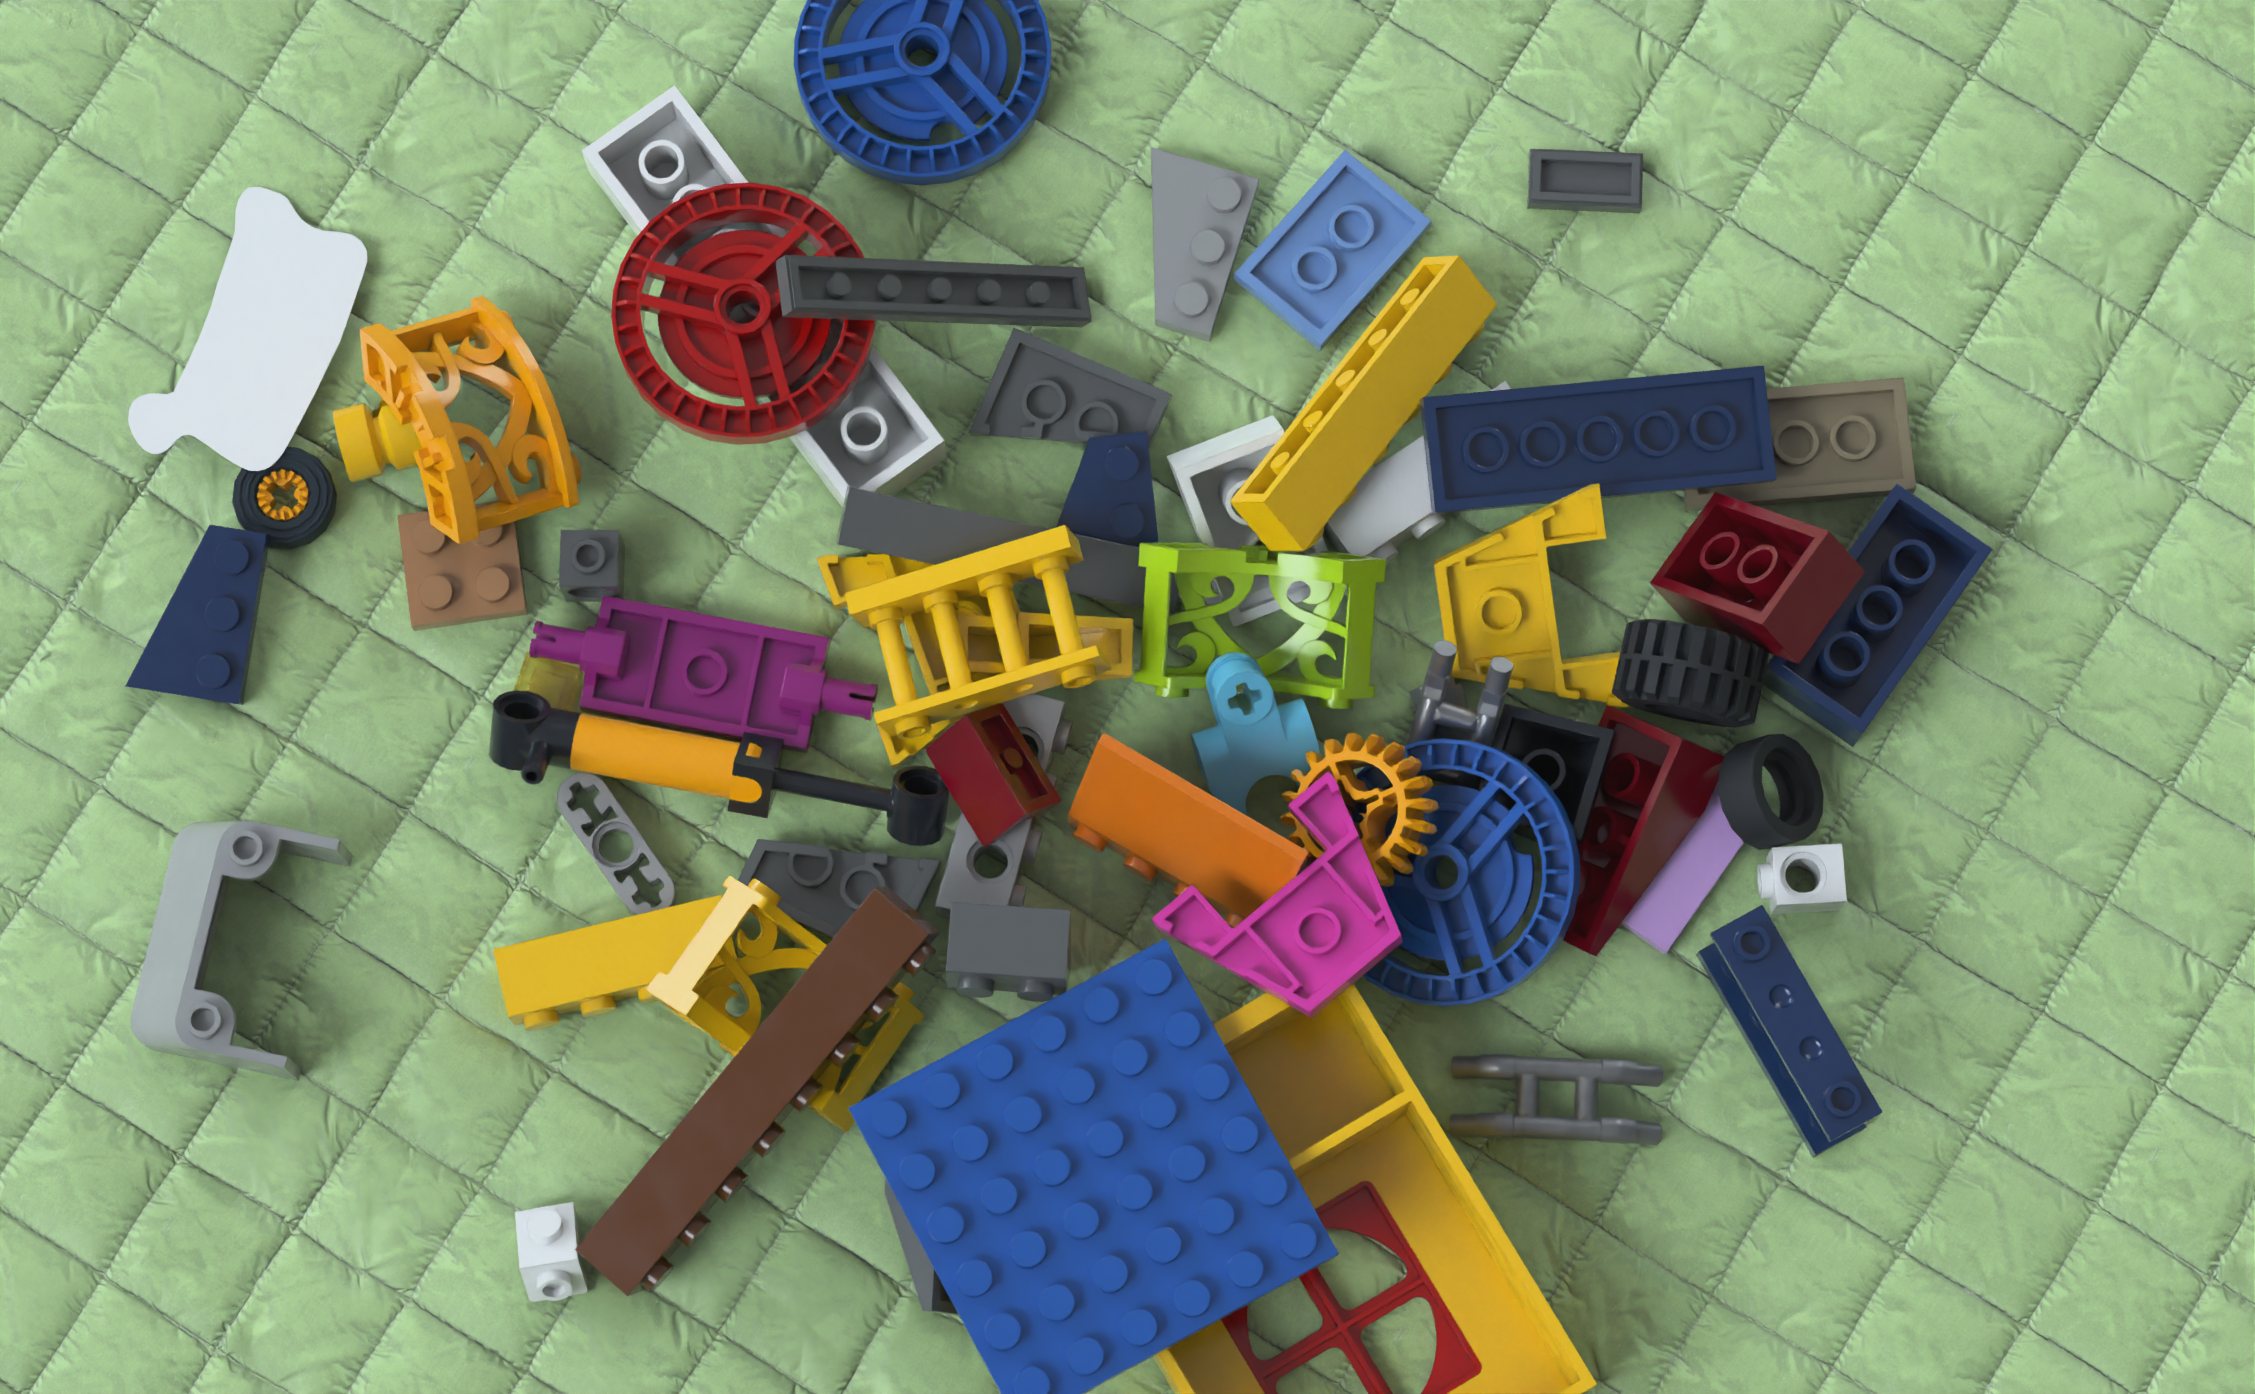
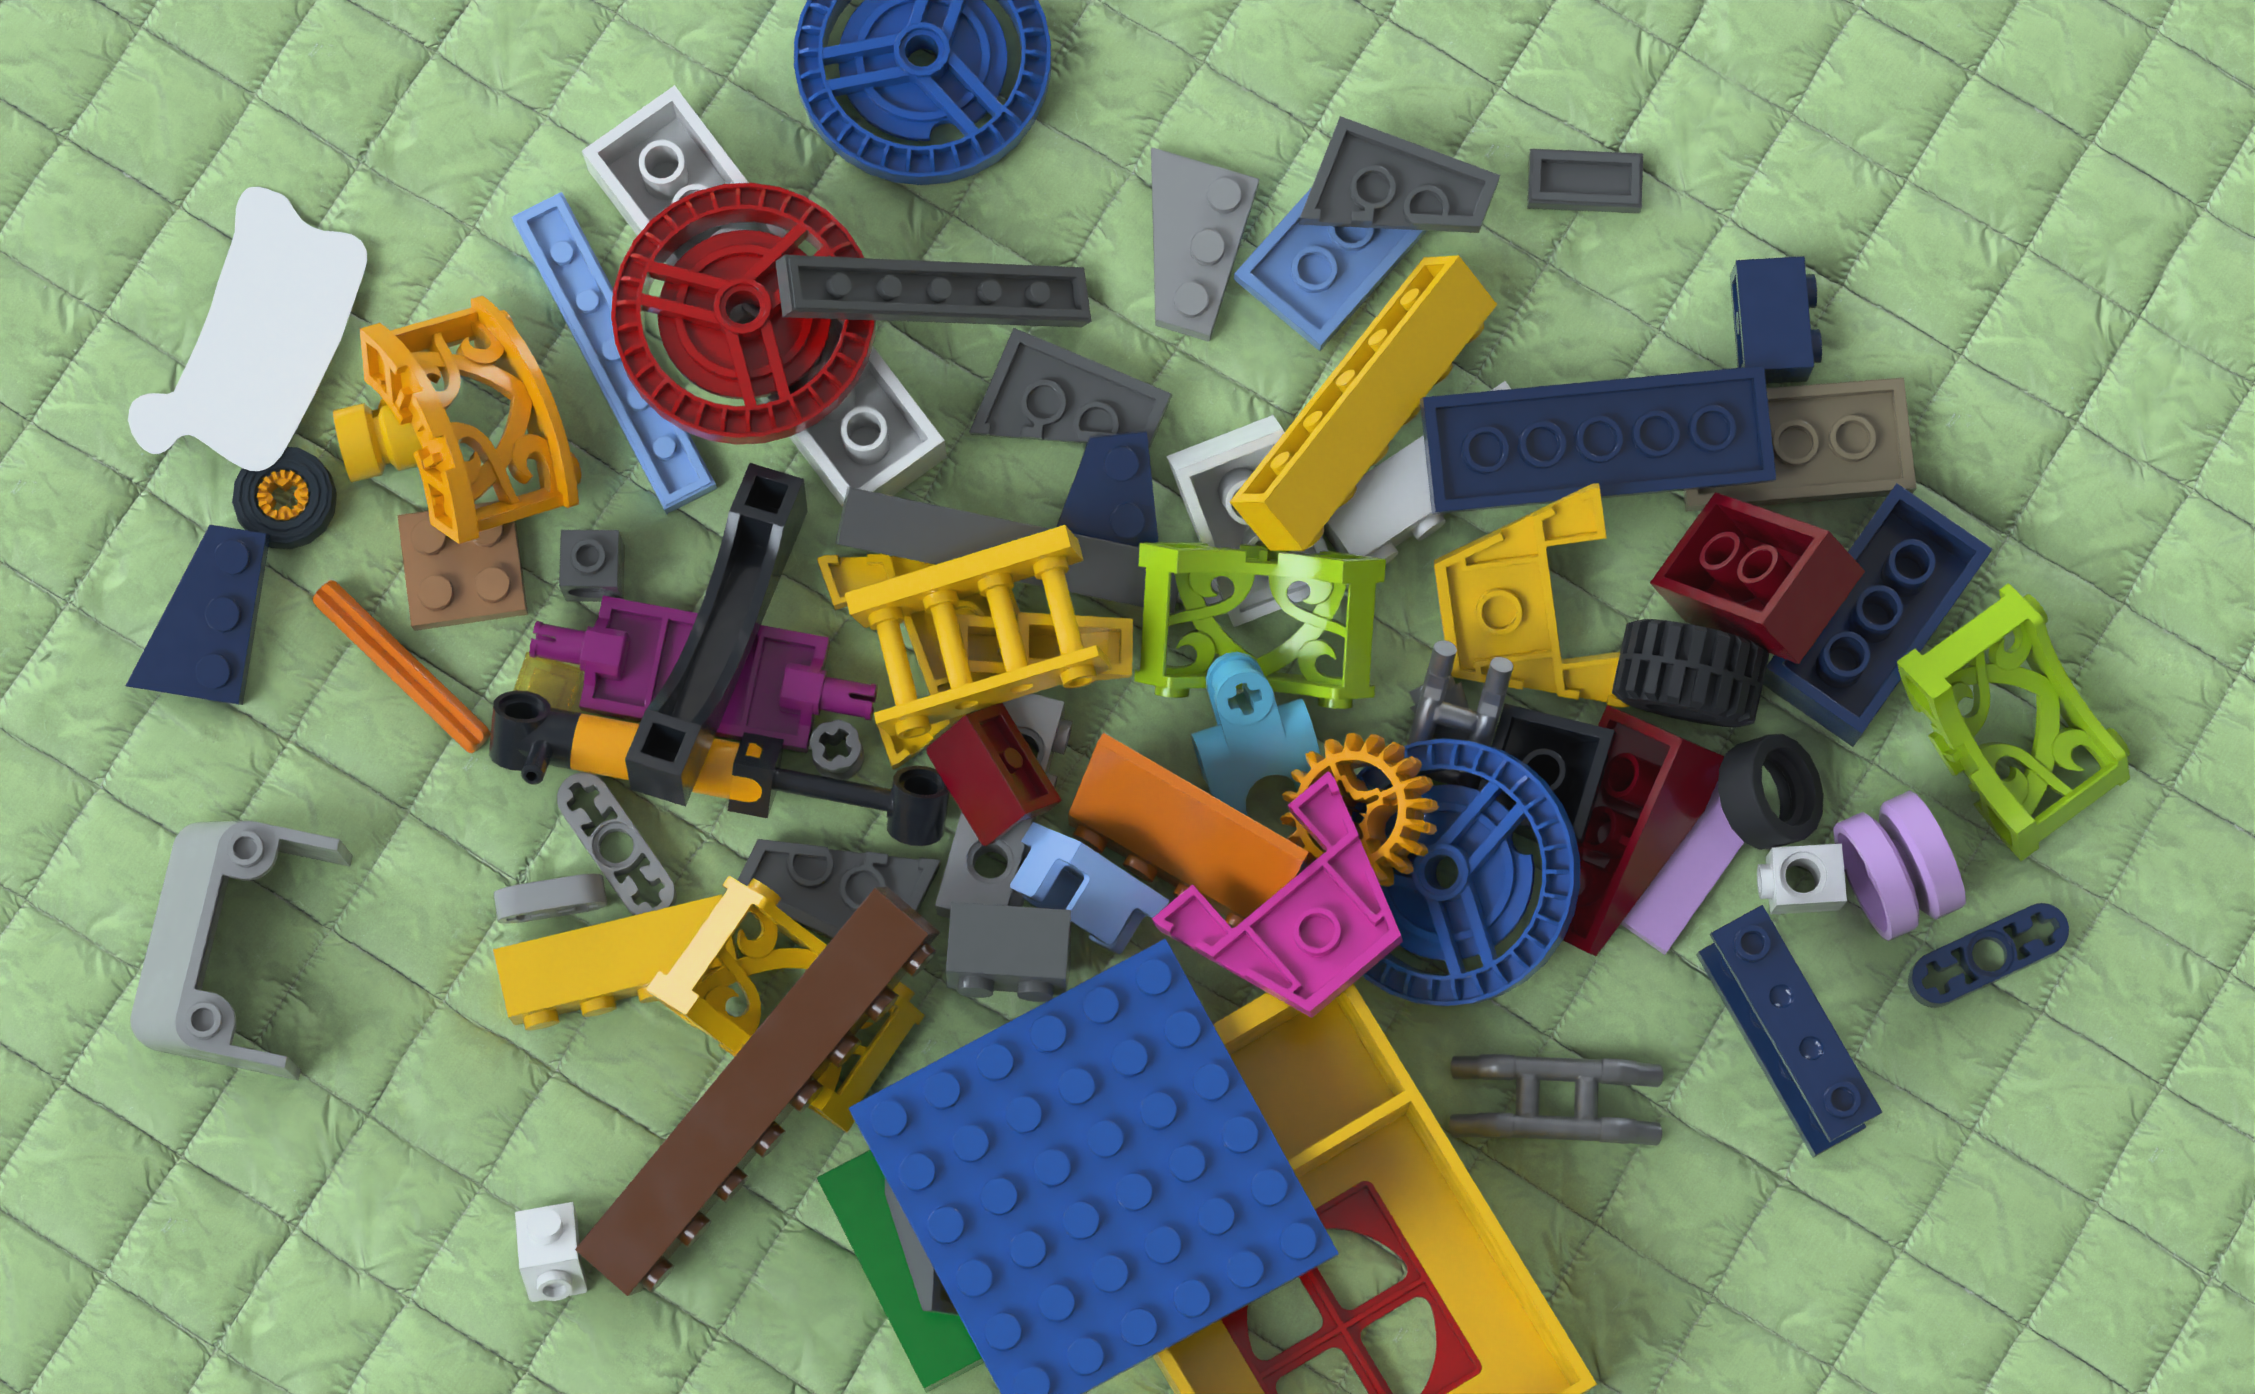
(401, 666): none -> orange axle
(550, 898): none -> light grey beam
(586, 305): none -> light blue tile
(693, 700): none -> black arch
(833, 733): none -> flat silver bush
(932, 1341): none -> green brick
(1078, 879): none -> light blue panel
(1395, 184): none -> dark grey wing
(1774, 319): none -> dark blue brick
(1900, 865): none -> lavender wheel
(1942, 680): none -> lime fence
(2019, 923): none -> dark blue beam

